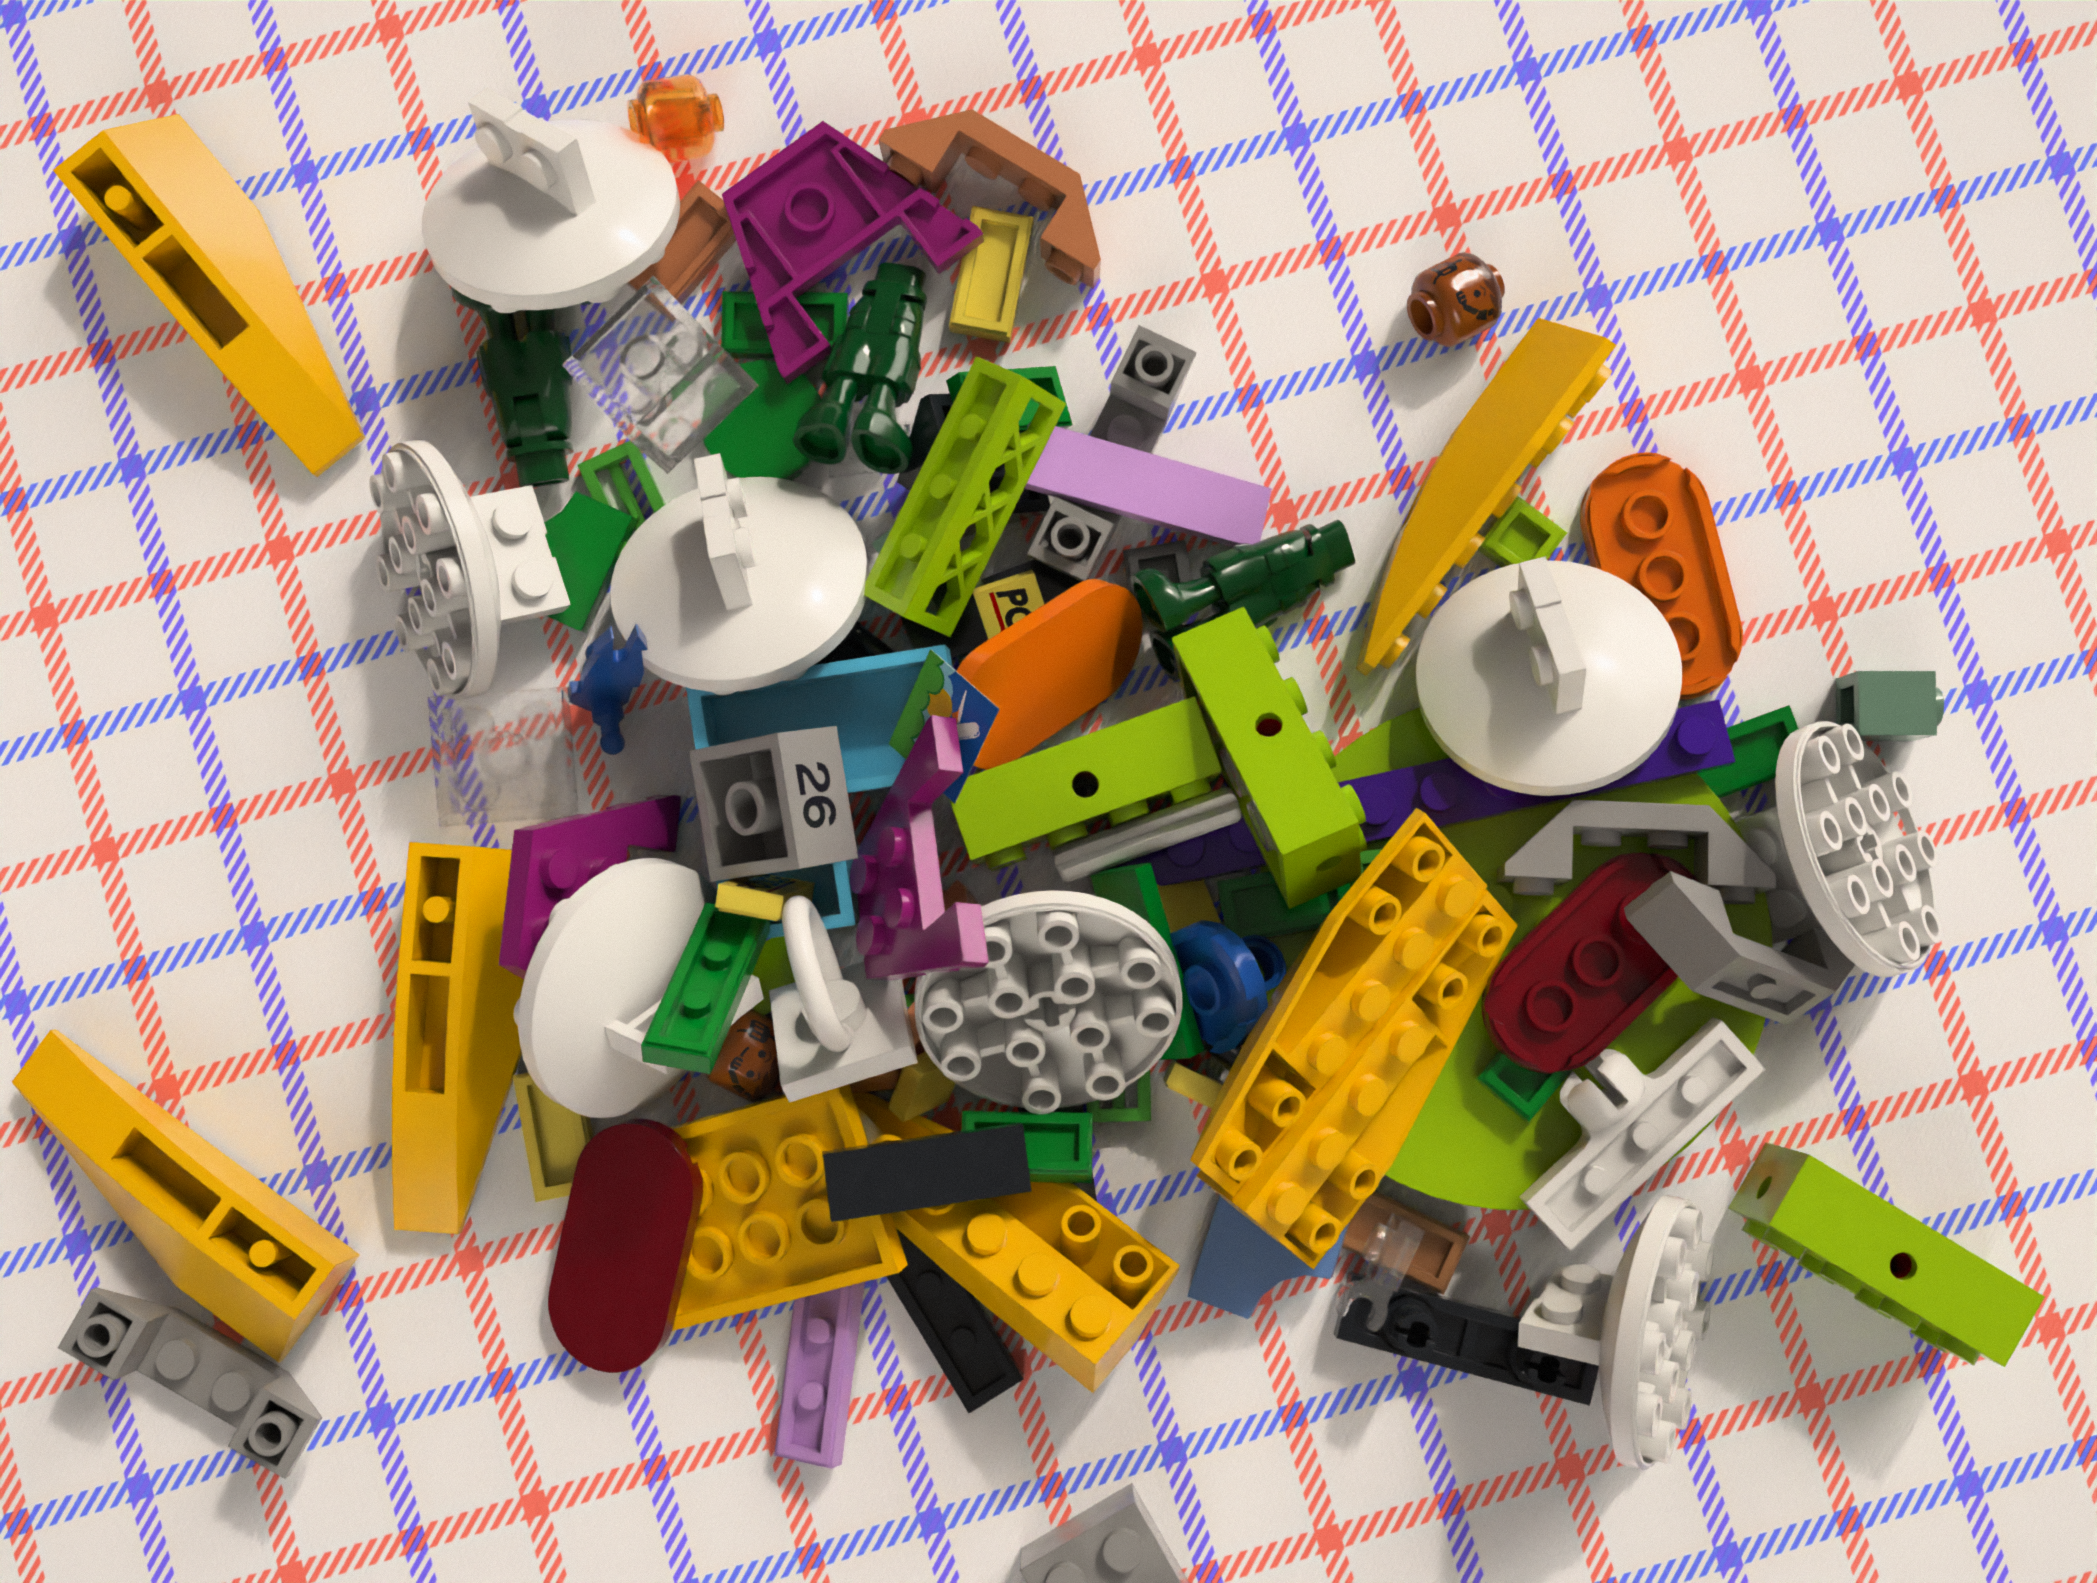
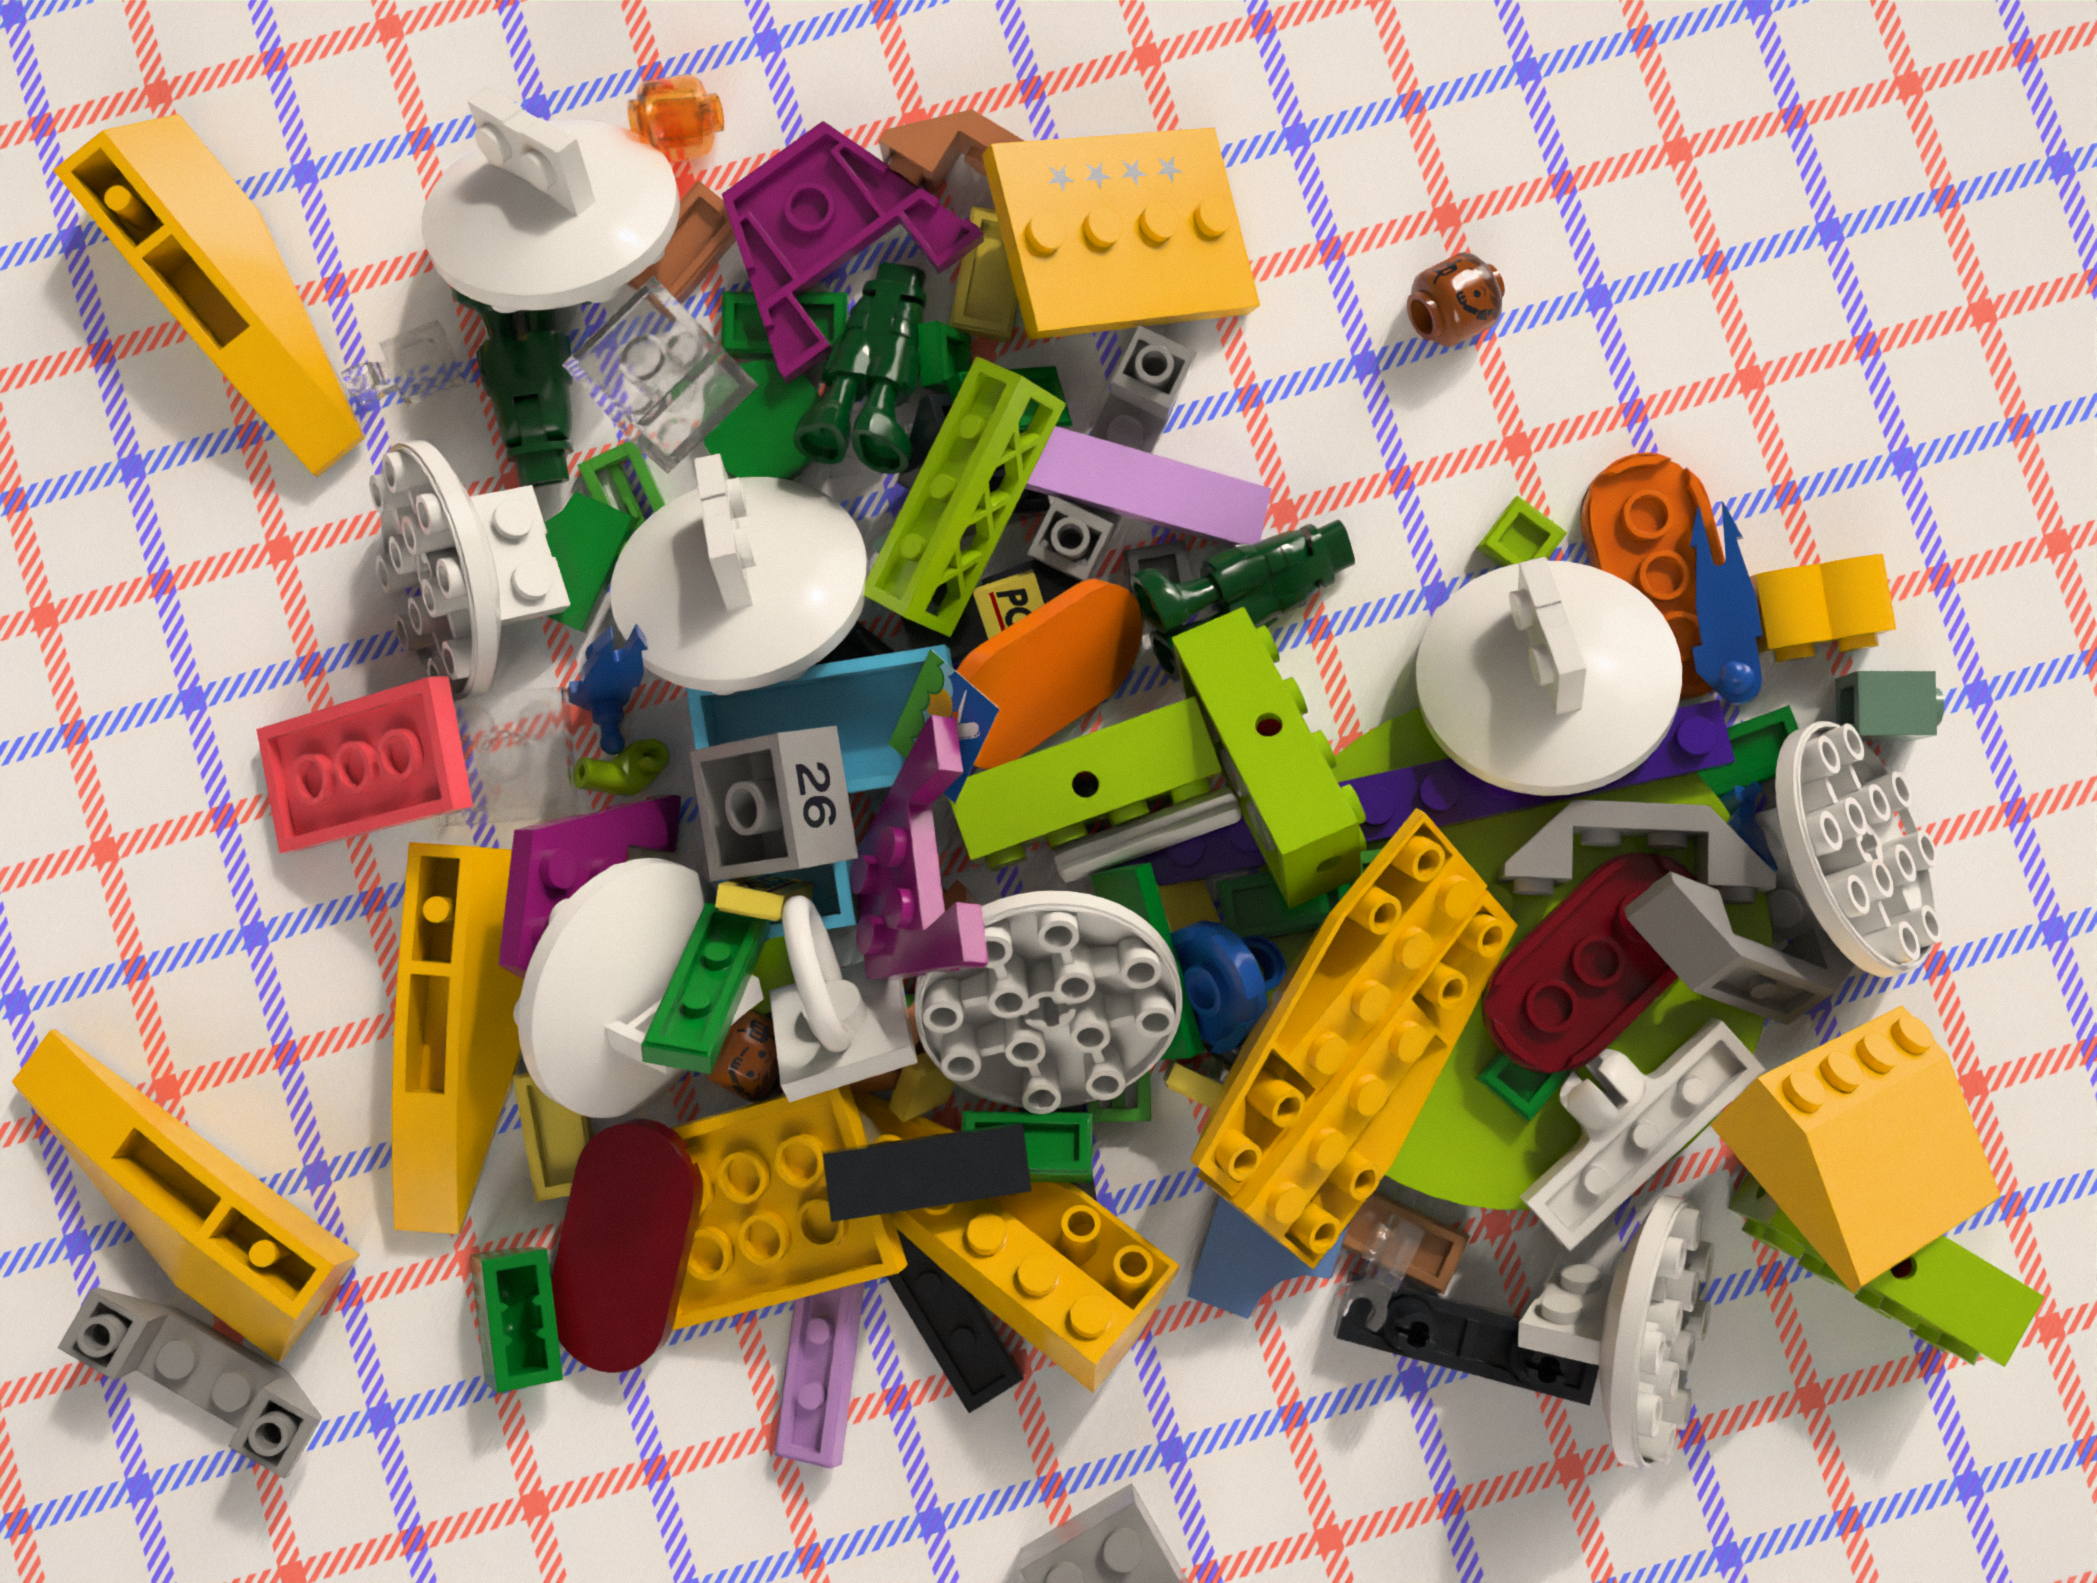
(365, 765): none -> coral plate
(415, 364): none -> clear plate
(516, 1318): none -> green brick
(626, 772): none -> lime arm
(942, 354): none -> green tile
(1120, 231): none -> yellow plate
(1475, 475): yellow wedge -> none
(1726, 617): none -> blue piece
(1741, 807): none -> blue piece
(1823, 604): none -> yellow brick
(1864, 1145): none -> yellow slope

